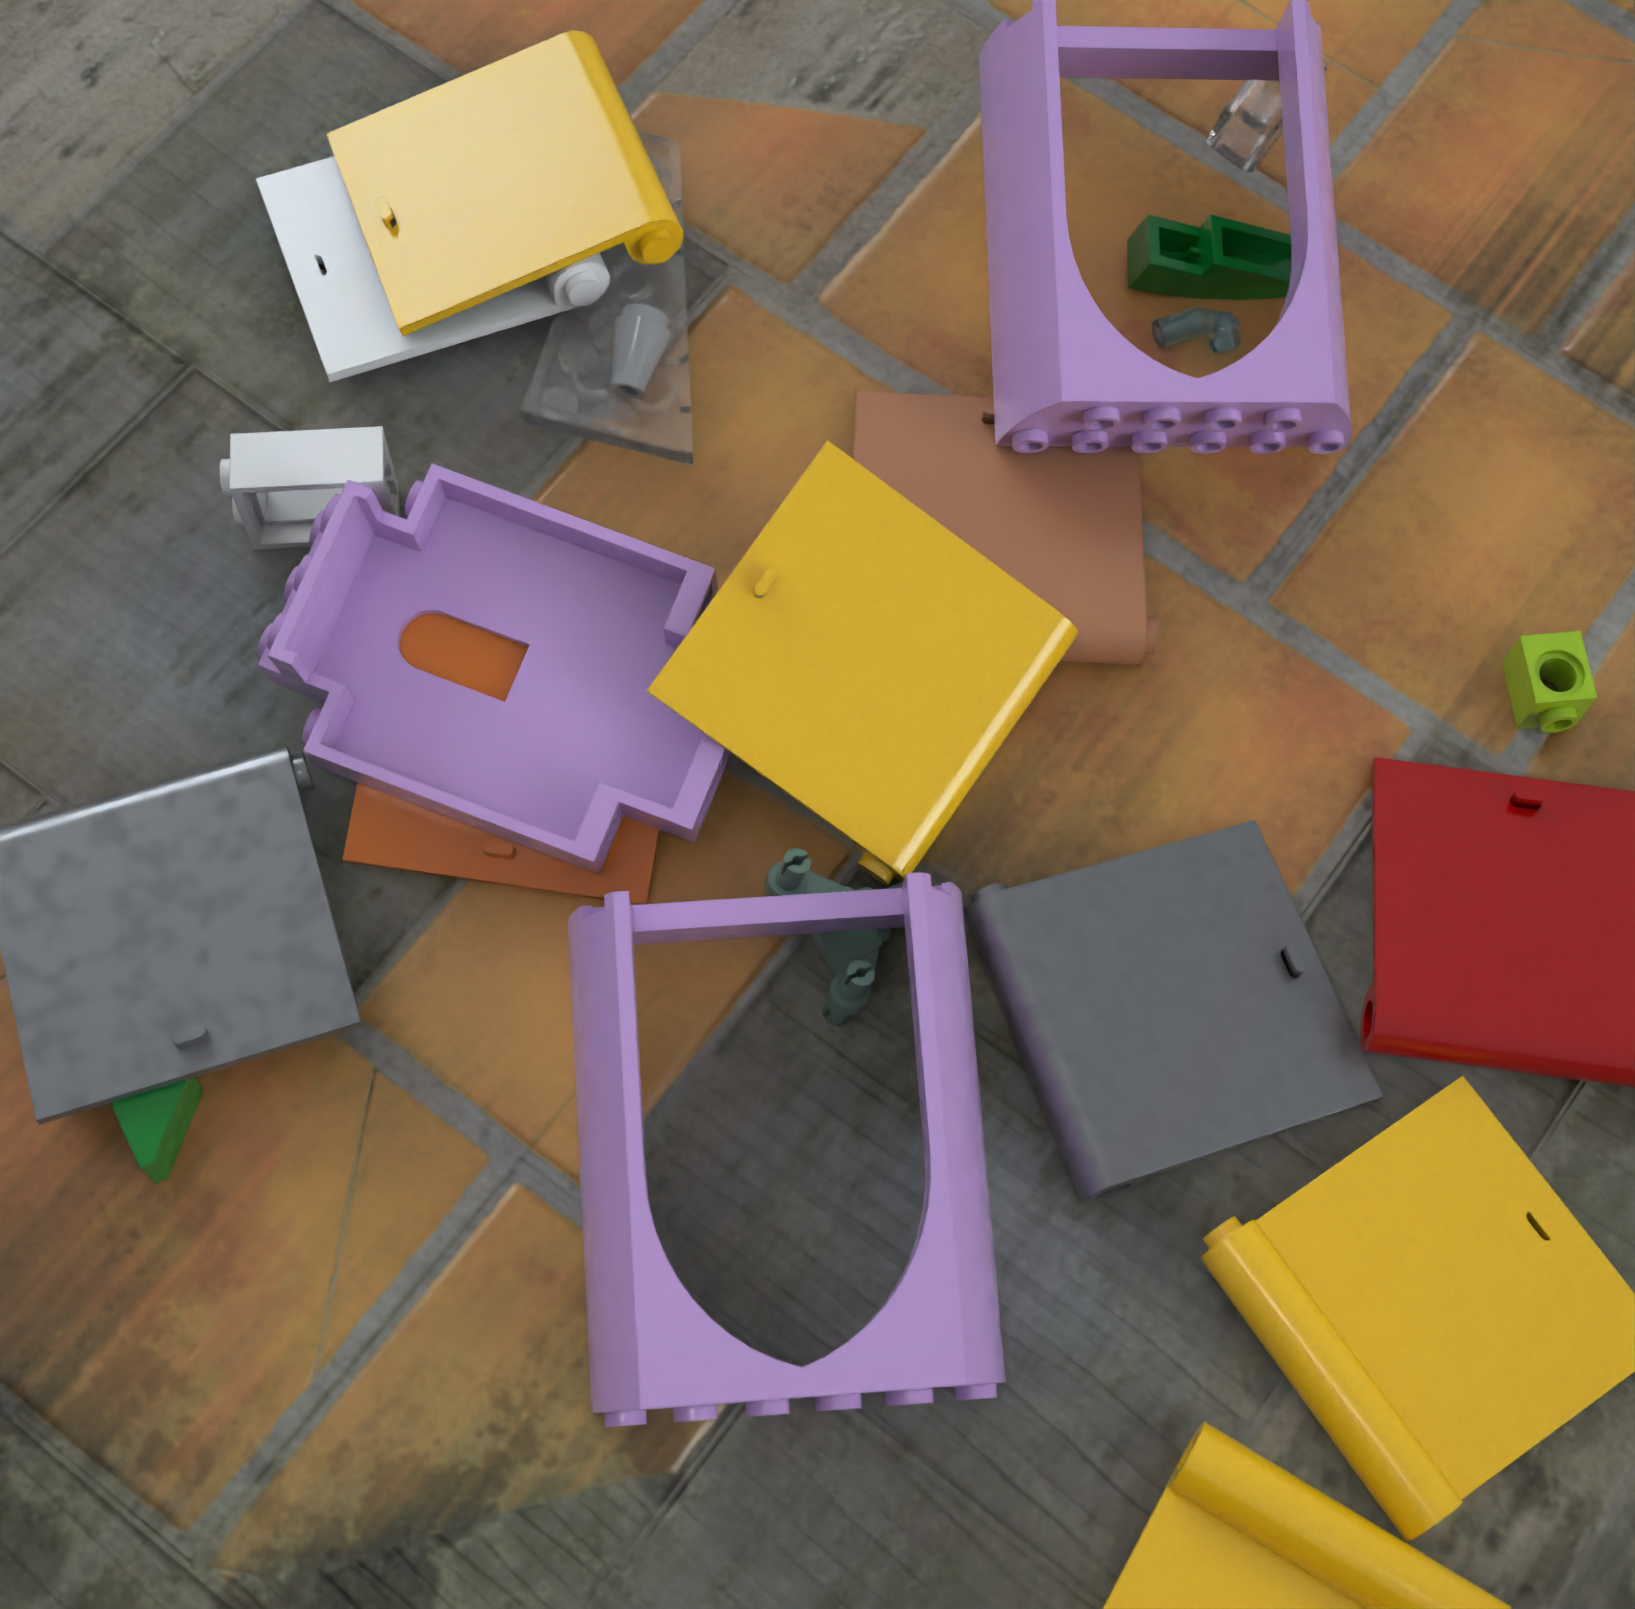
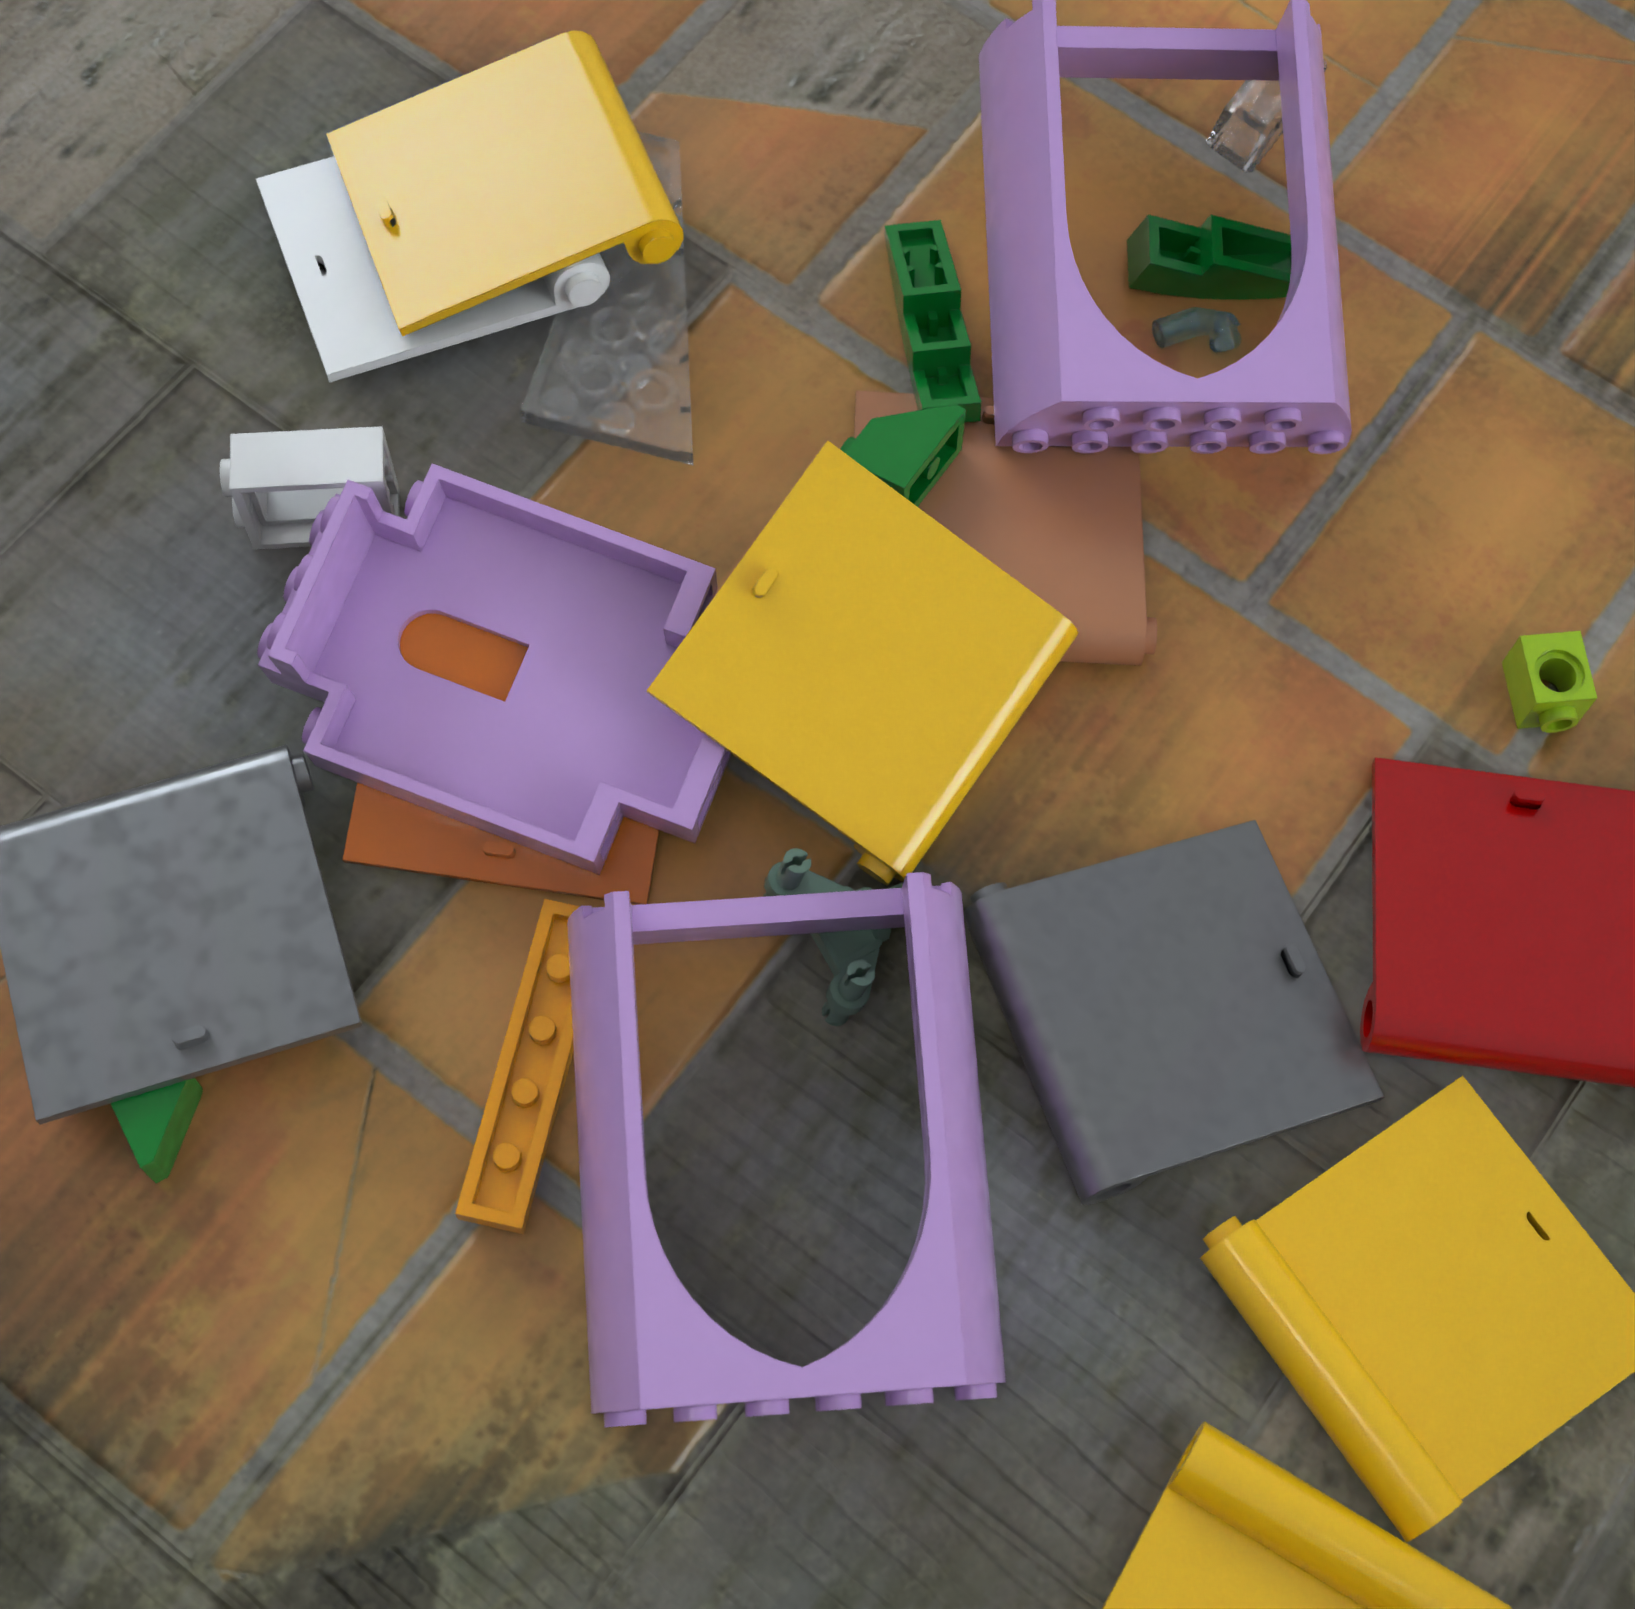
(525, 1084): none -> light orange plate
(638, 344): light grey cone -> none
(910, 448): none -> green slope
(931, 317): none -> green slope

